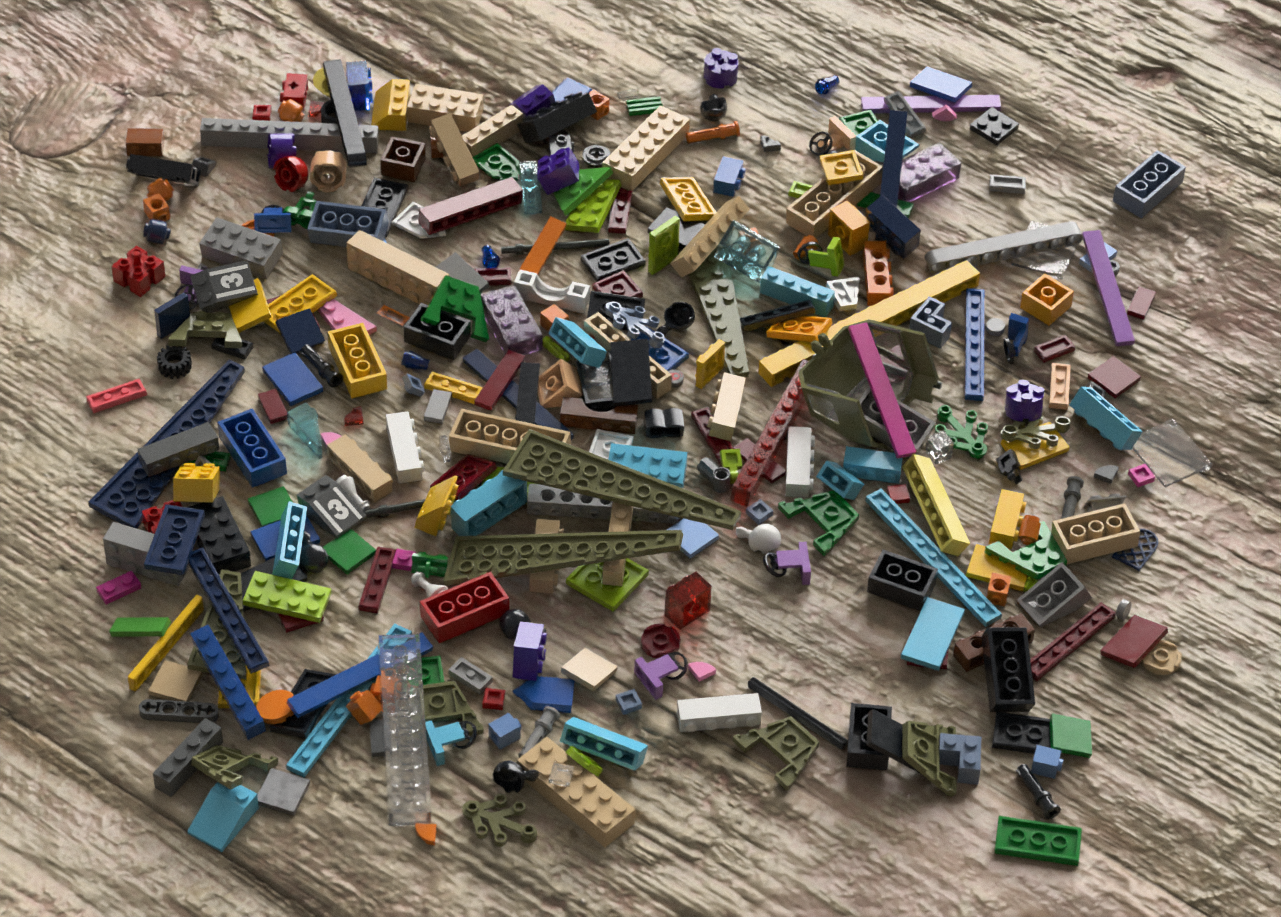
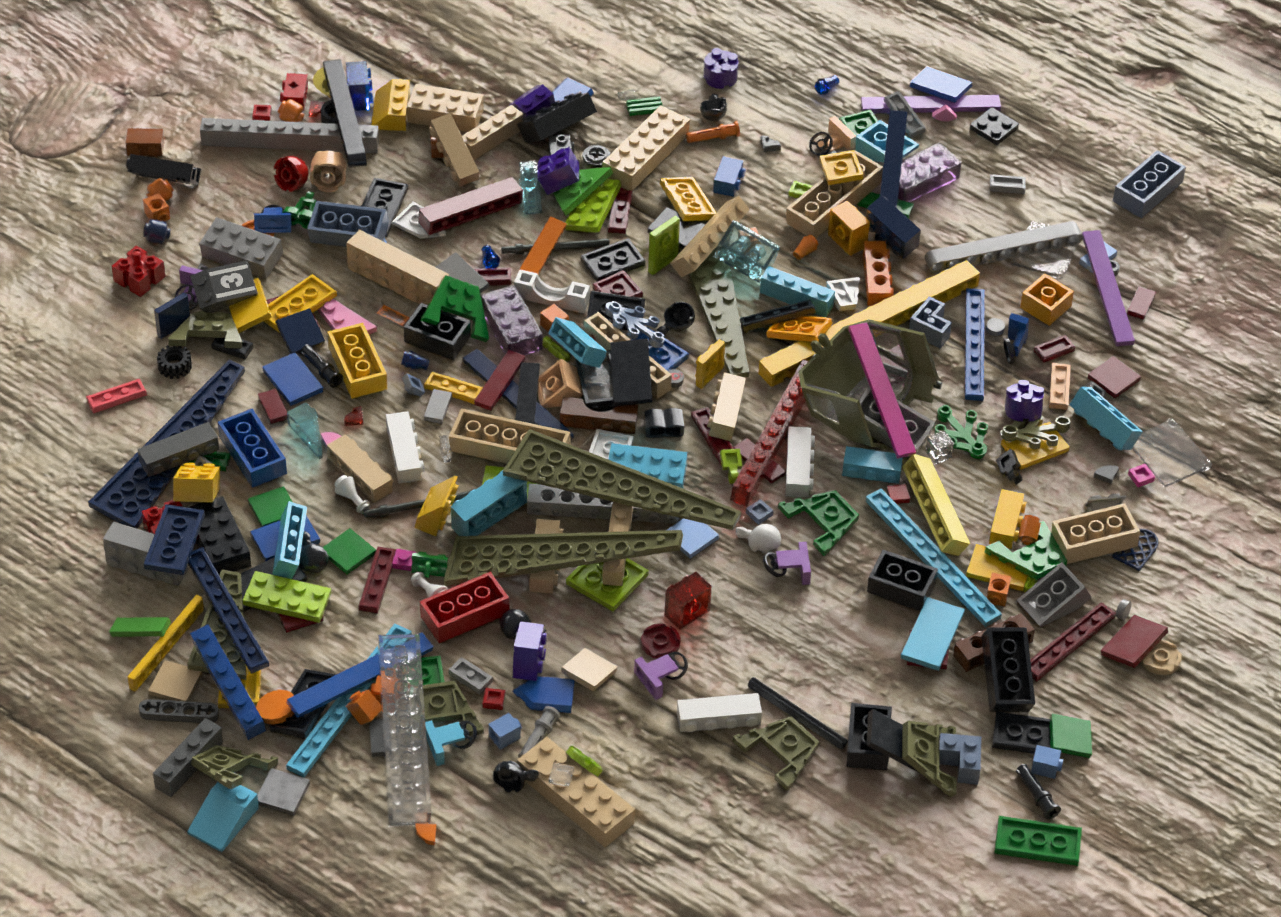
(118, 587): dark pink plate -> none
(205, 164): flat silver slope -> none
(280, 146): dark purple brick -> none
(330, 506): dark grey slope -> none
(403, 159): reddish brown brick -> none
(470, 472): dark red tile -> none
(497, 163): green tile -> none
(498, 818): olive plant -> none
(601, 104): orange brick -> none
(604, 743): medium azure brick -> none
(628, 701): sand blue plate -> none
(701, 670): bright pink tile -> none
(715, 474): dark grey piece -> none
(832, 260): lime piece -> none
(840, 480): medium azure brick -> none
(1072, 495): dark grey pin -> none

